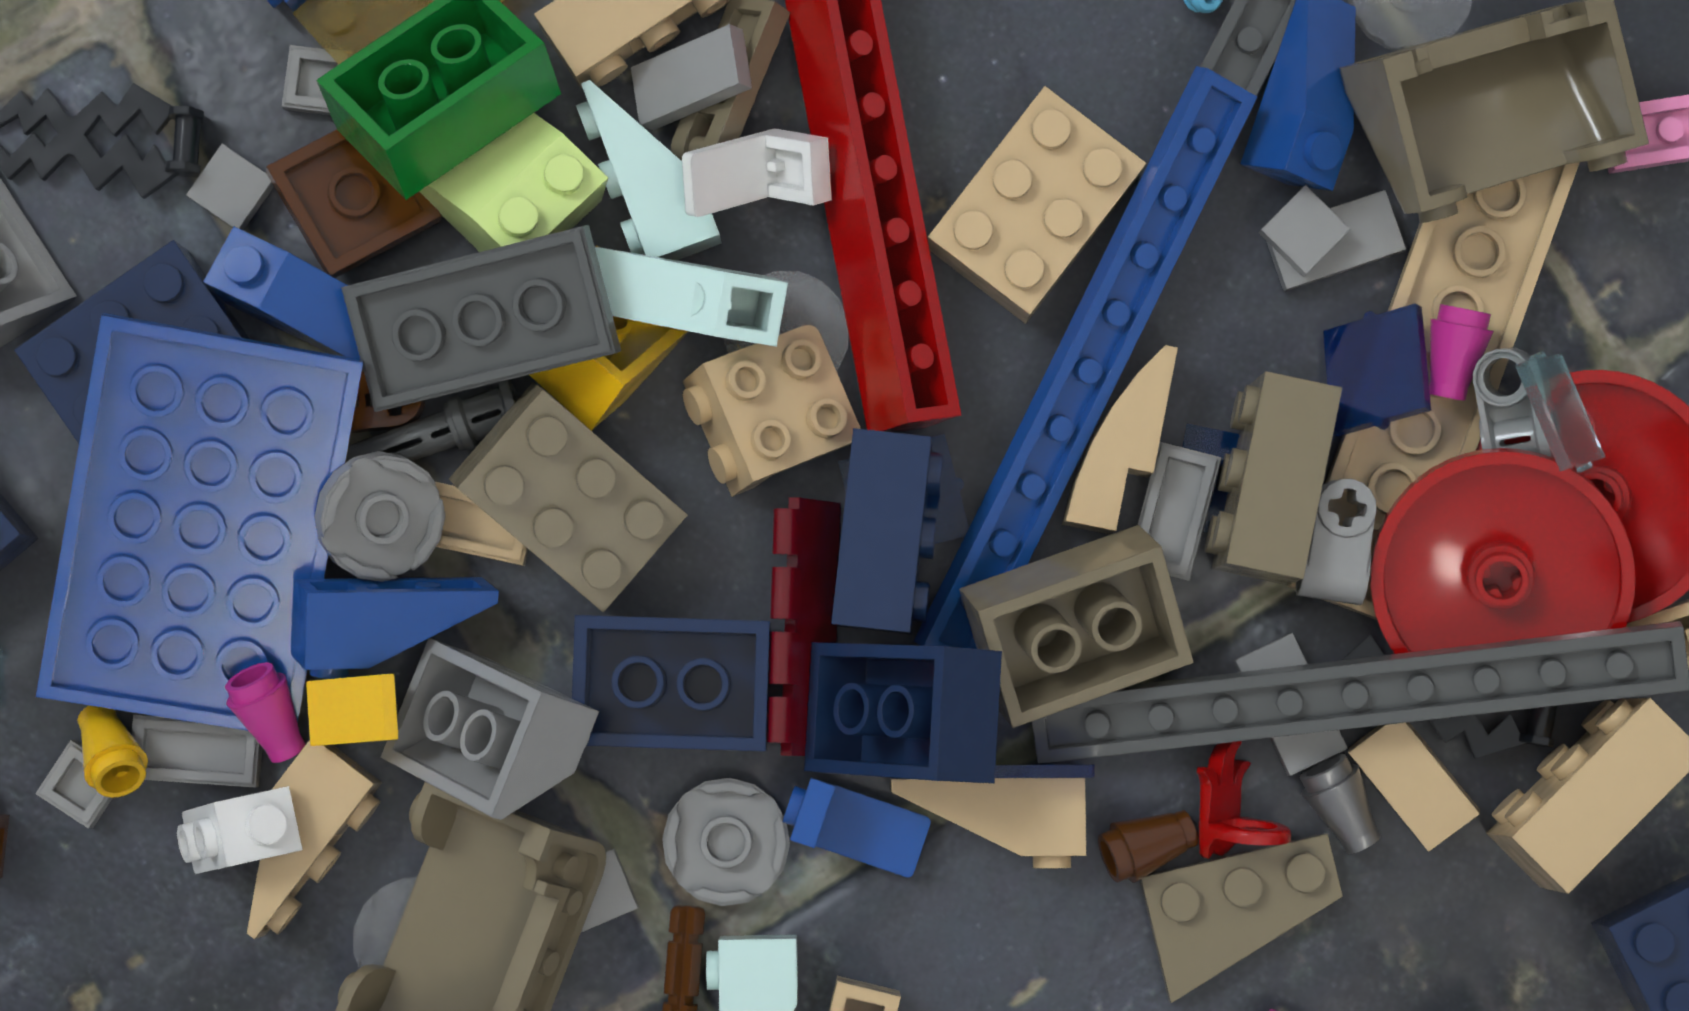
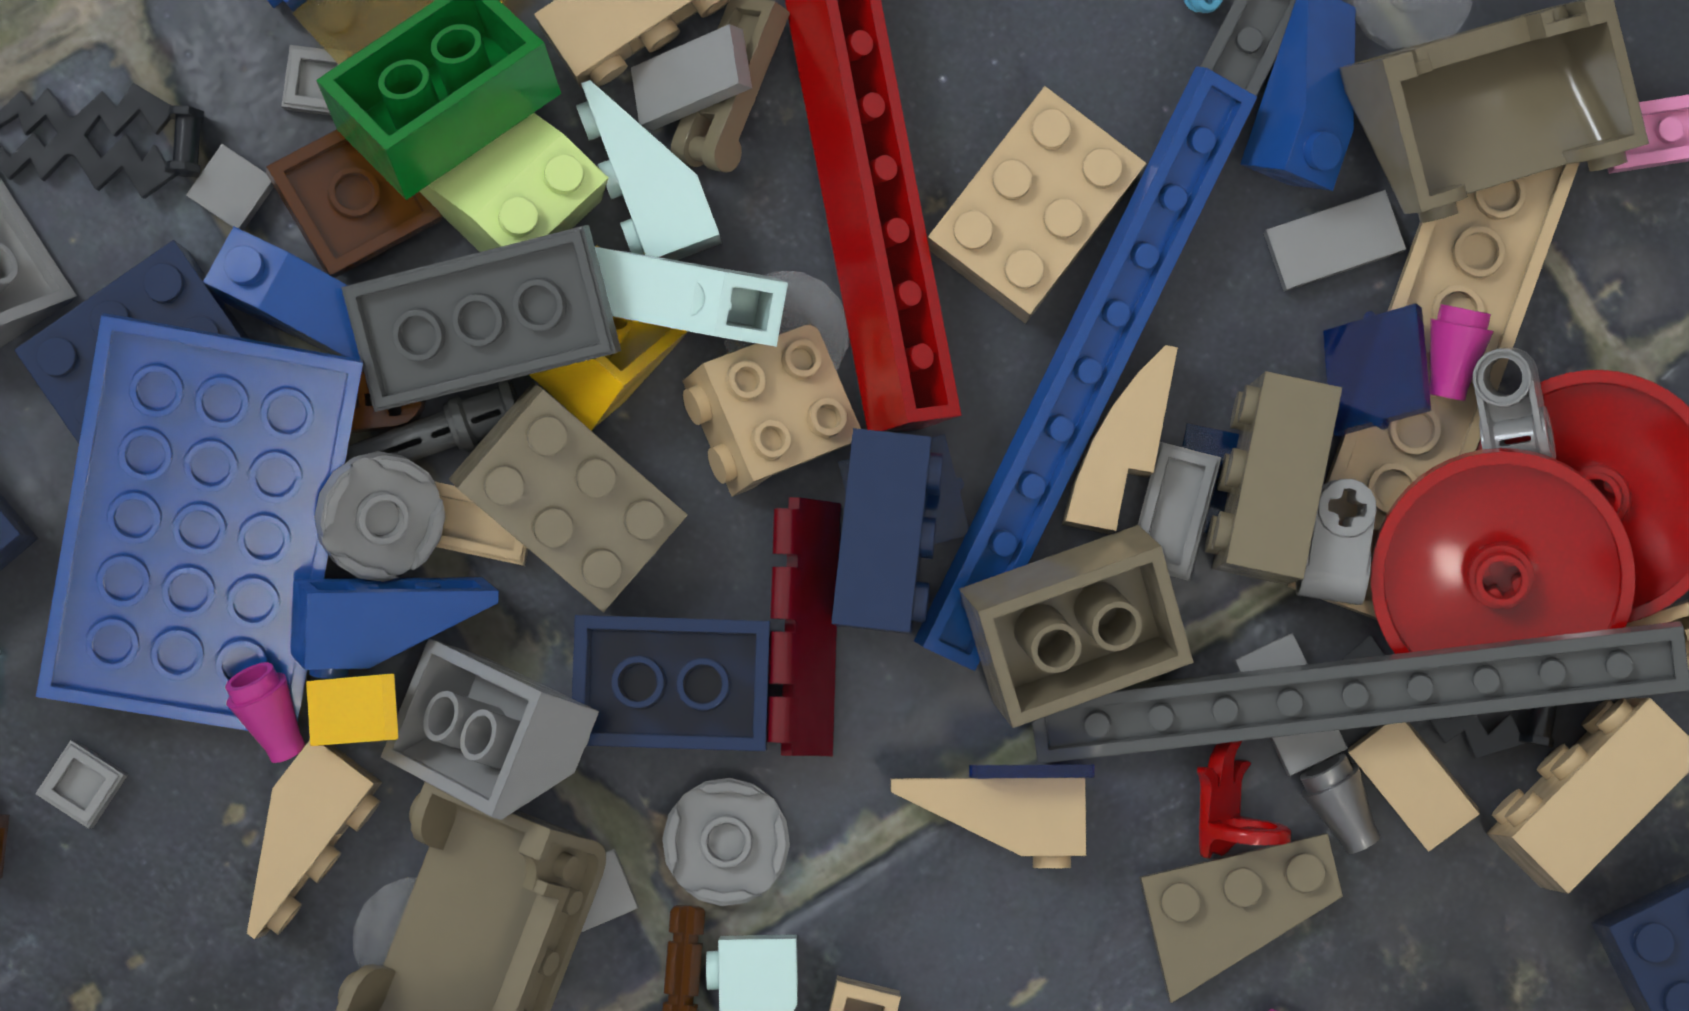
(111, 755): yellow cone -> none
(197, 752): light grey tile -> none
(239, 830): white bracket -> none
(757, 167): white bracket -> none
(857, 826): blue bracket -> none
(903, 711): dark blue brick -> none
(1145, 844): reddish brown cone -> none
(1304, 230): light grey tile -> none
(1560, 411): clear light blue piece -> none

